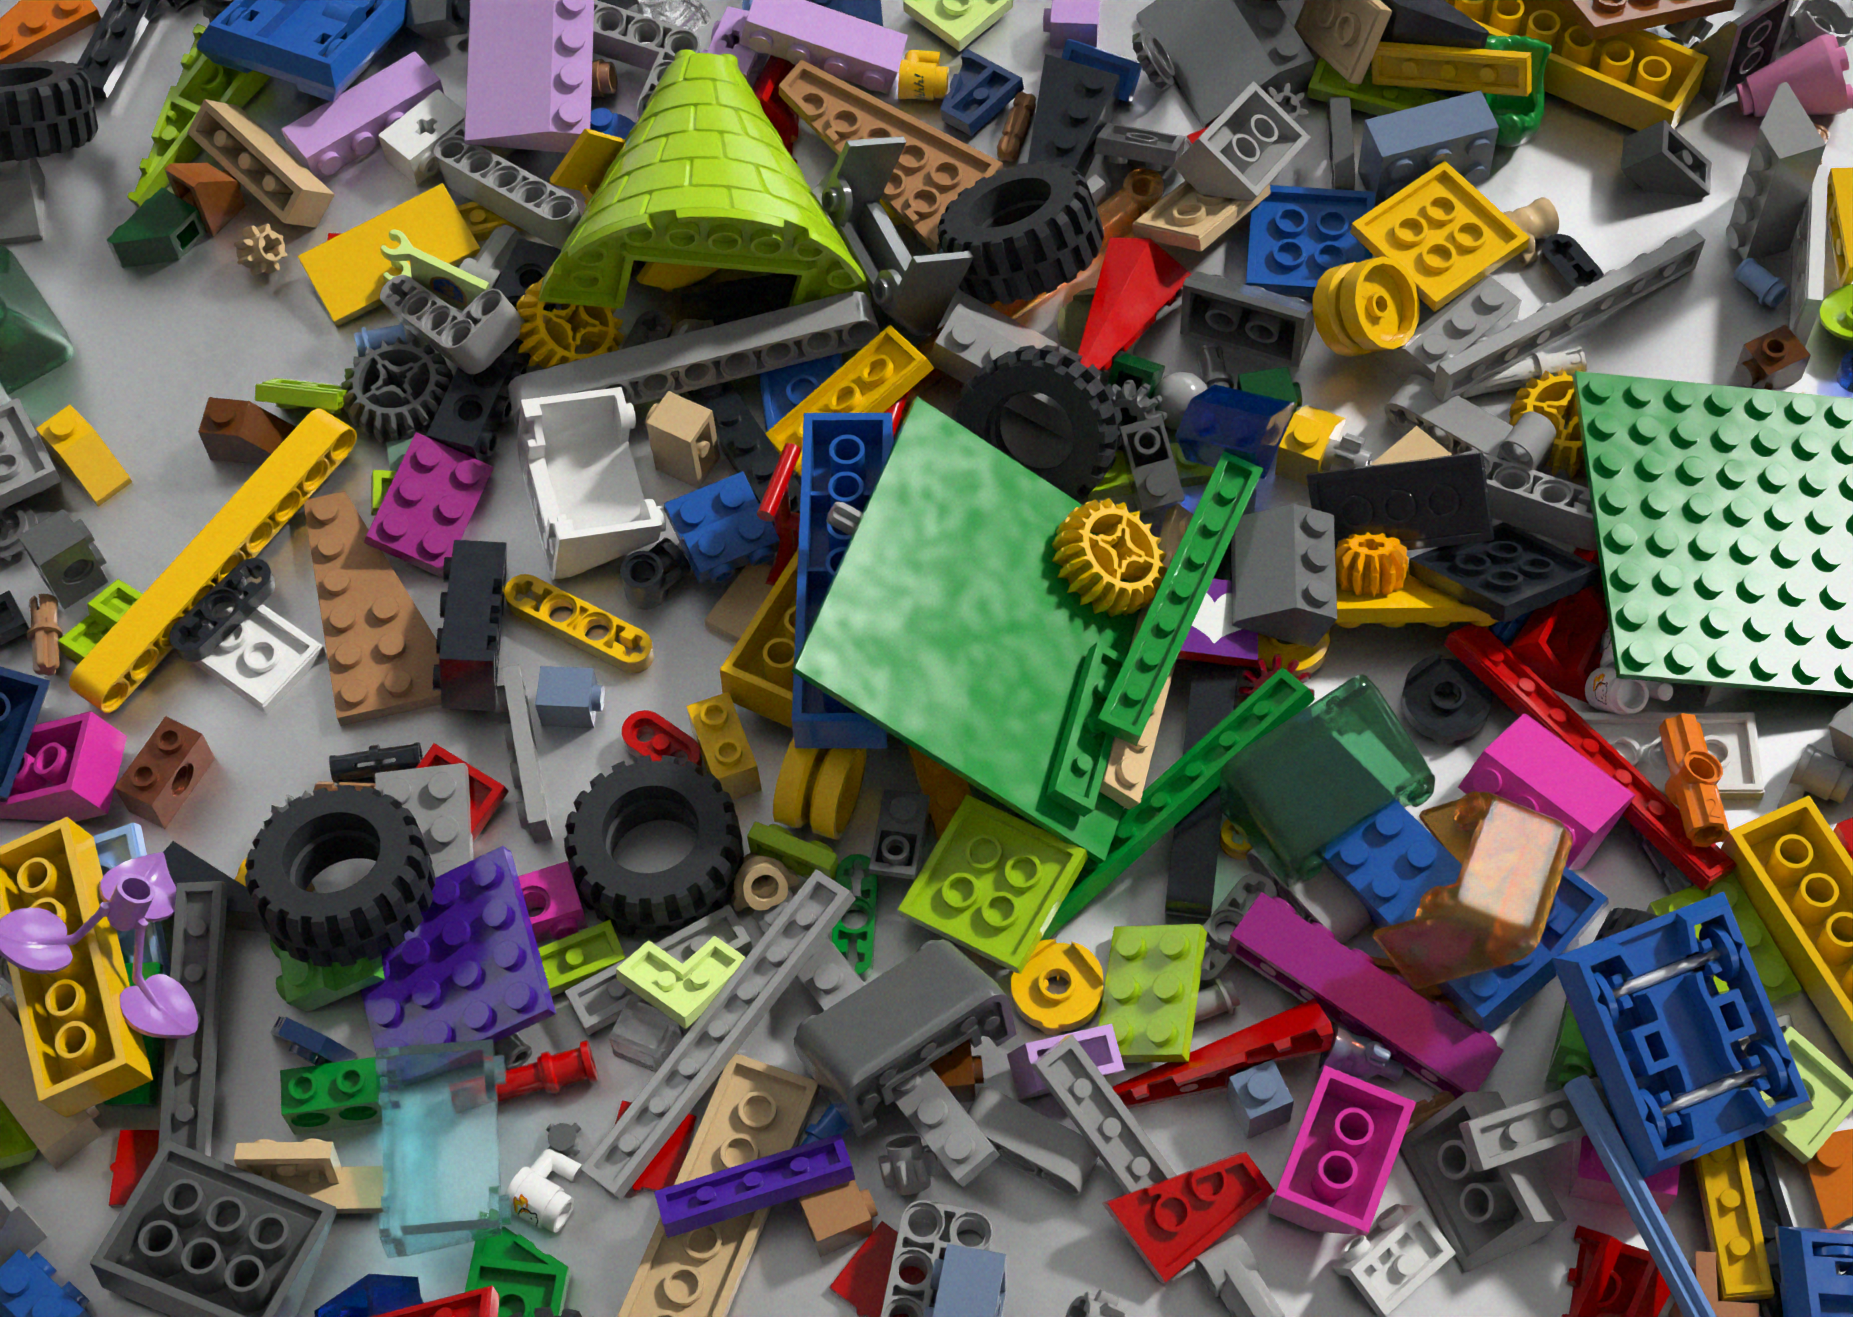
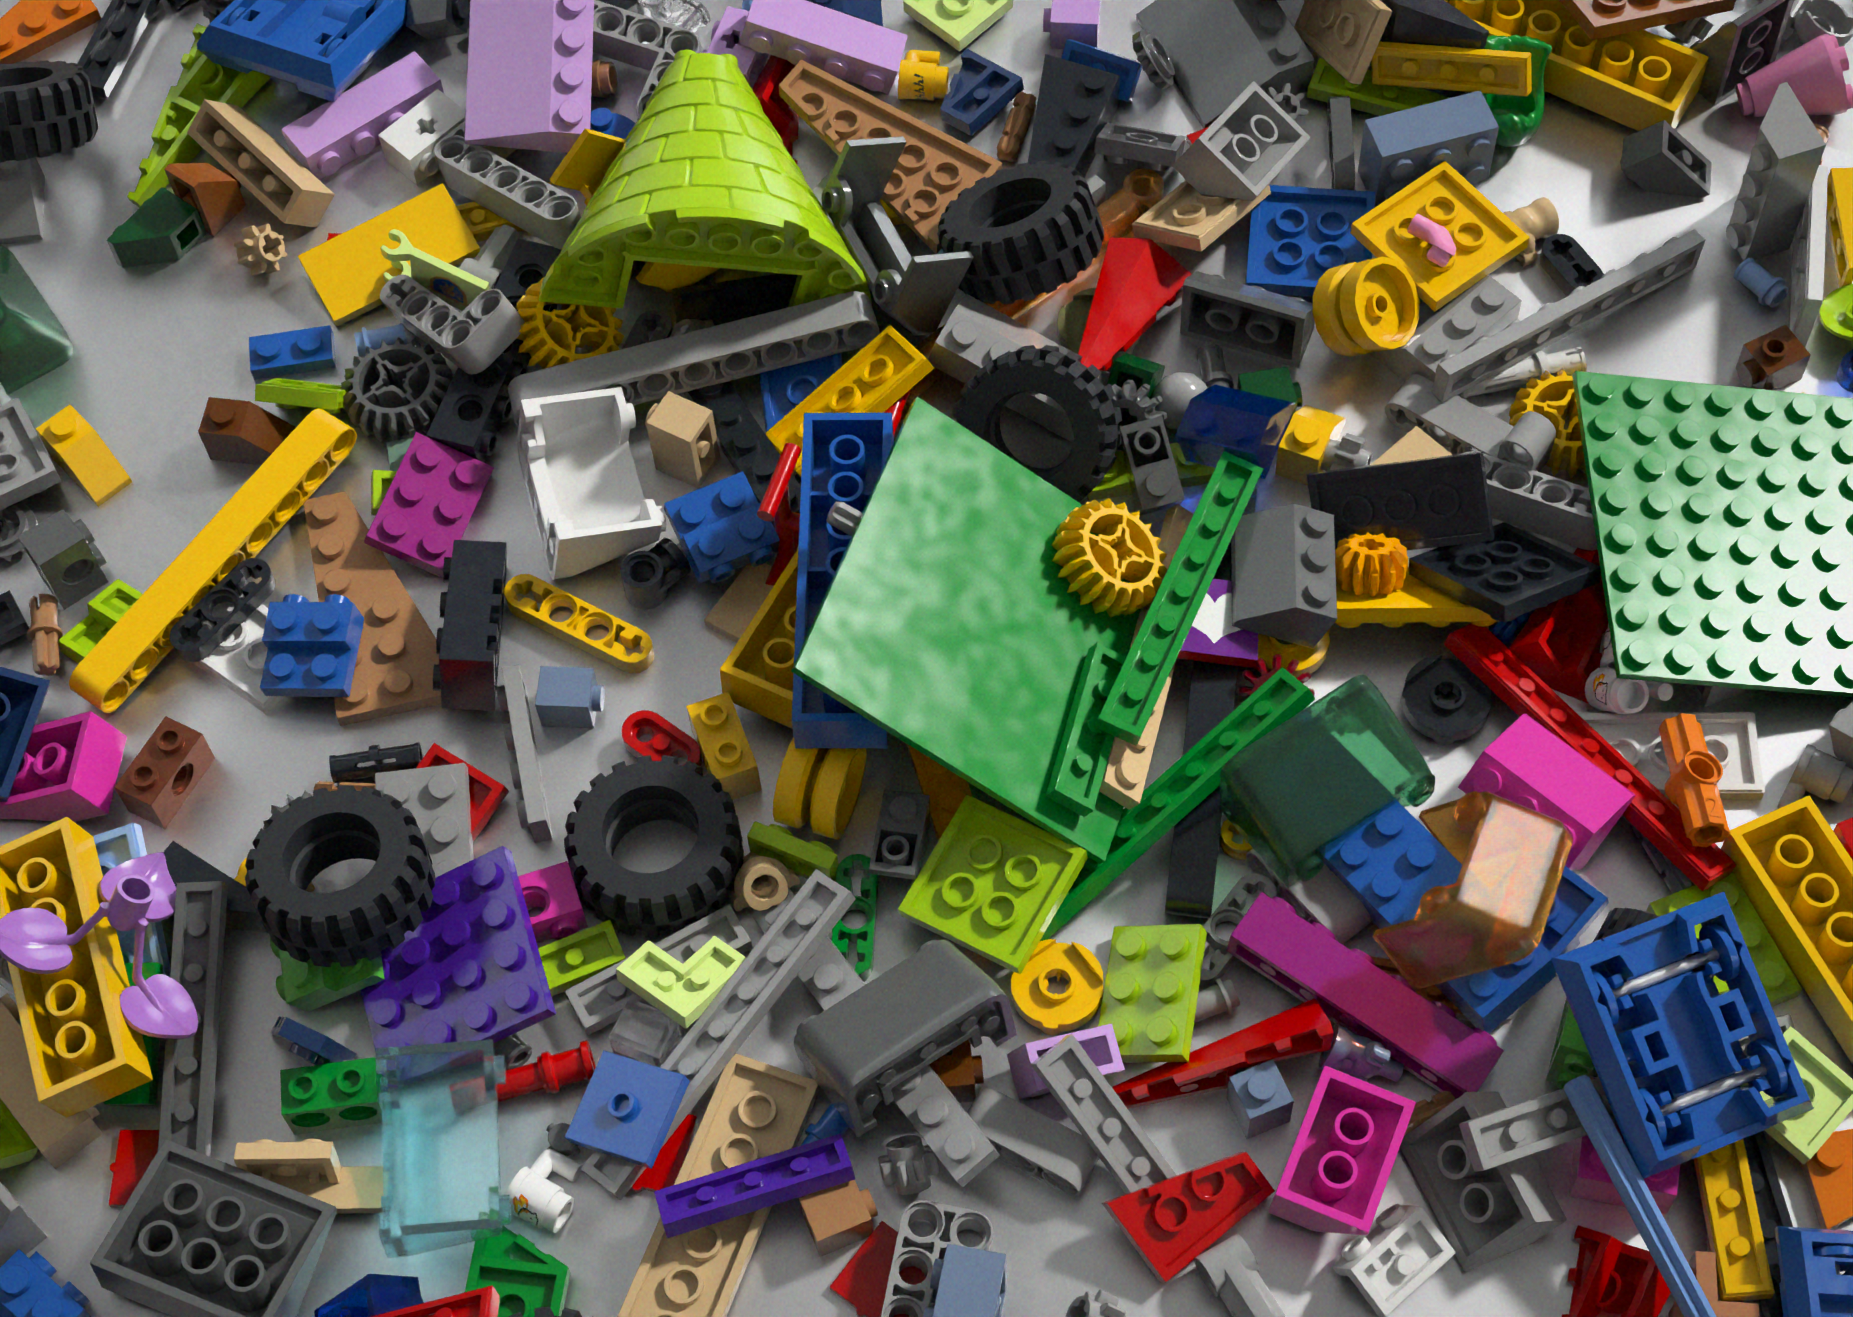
(292, 352): none -> blue plate
(311, 646): none -> blue plate
(627, 1109): none -> blue plate
(1435, 235): none -> bright pink arm

